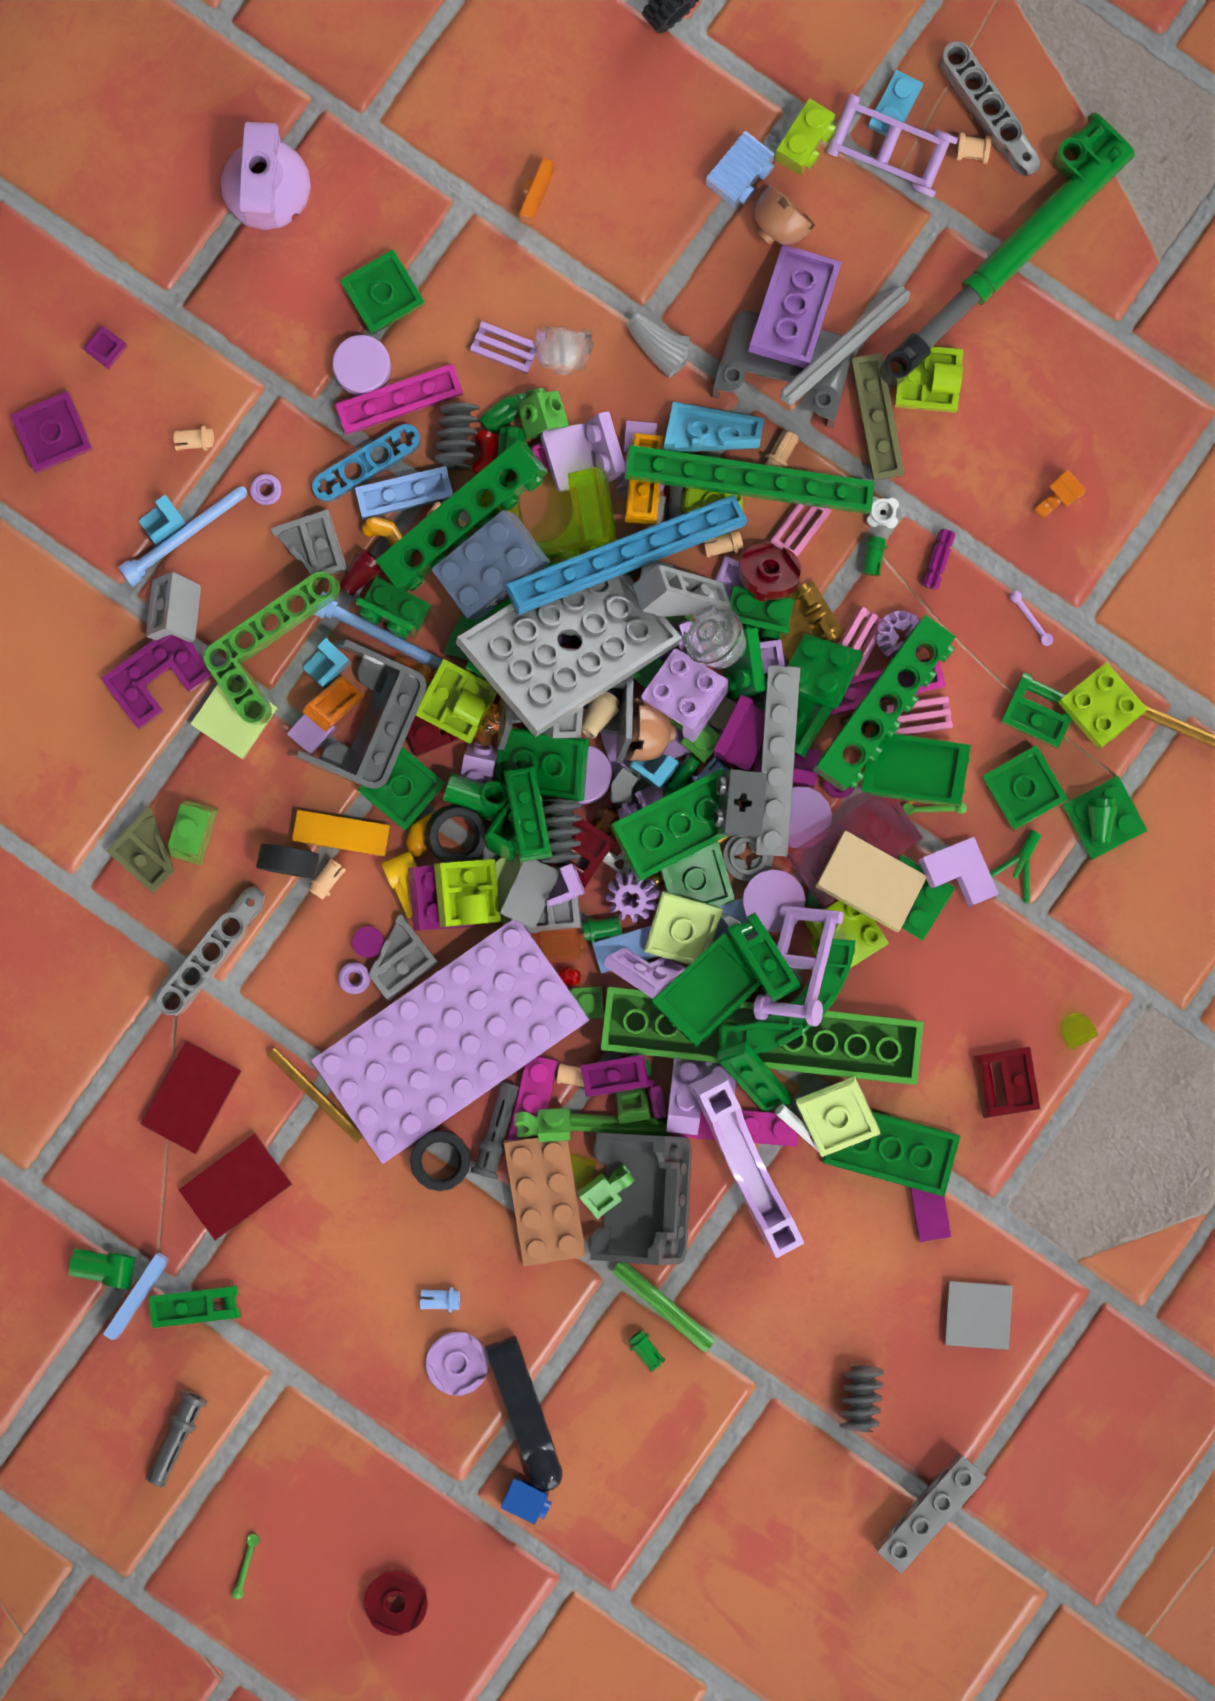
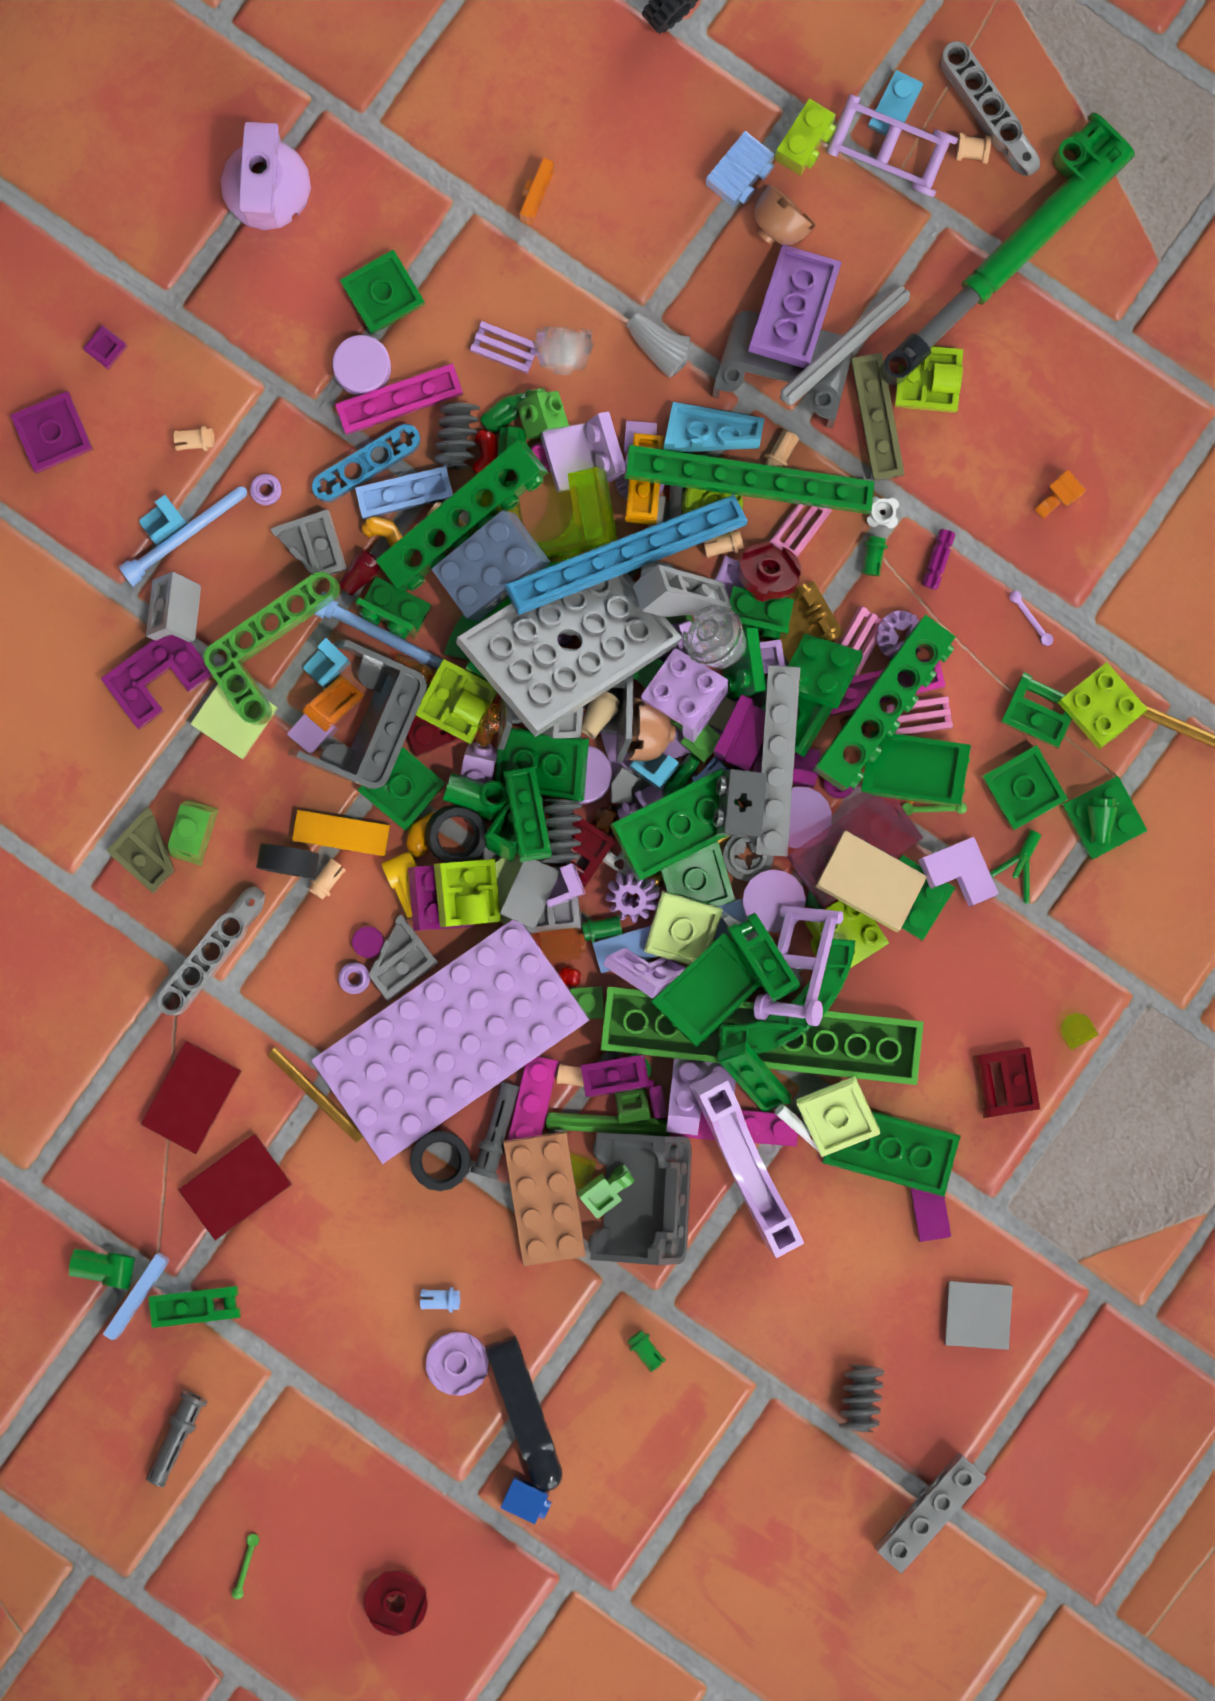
(549, 1125): bright green plate -> none
(663, 1306): bright green axle -> none

